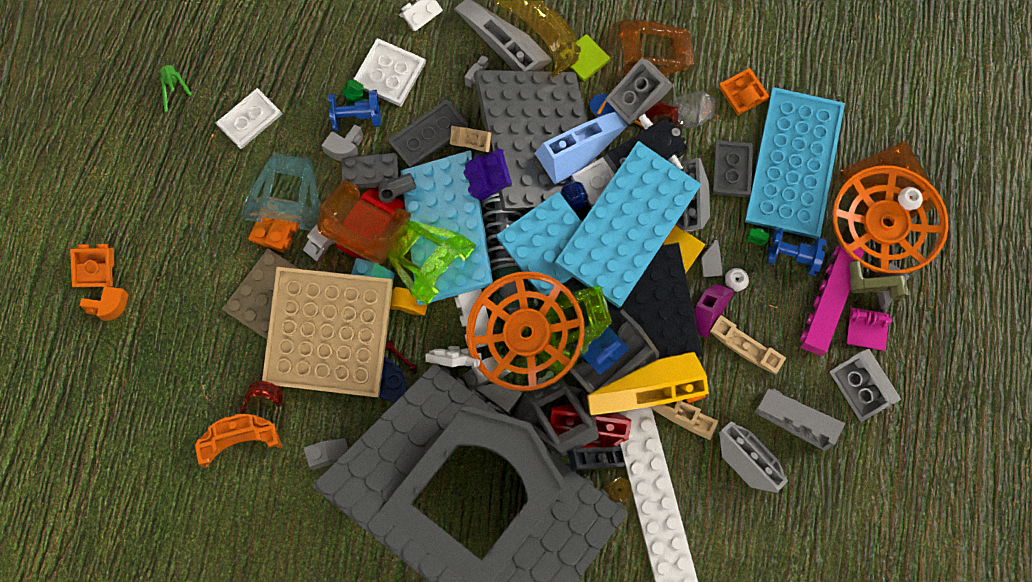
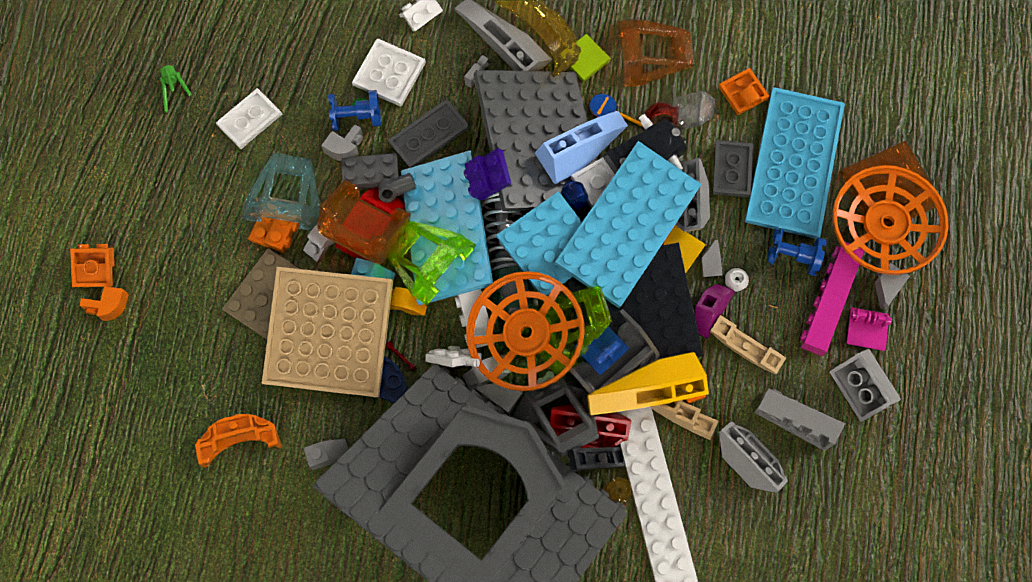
(265, 390): clear red helmet -> none
(352, 91): green piece -> none
(470, 138): tan slope -> none
(639, 91): light grey slope -> none
(757, 236): green plate -> none
(895, 284): olive beam -> none
(906, 202): white plate -> none

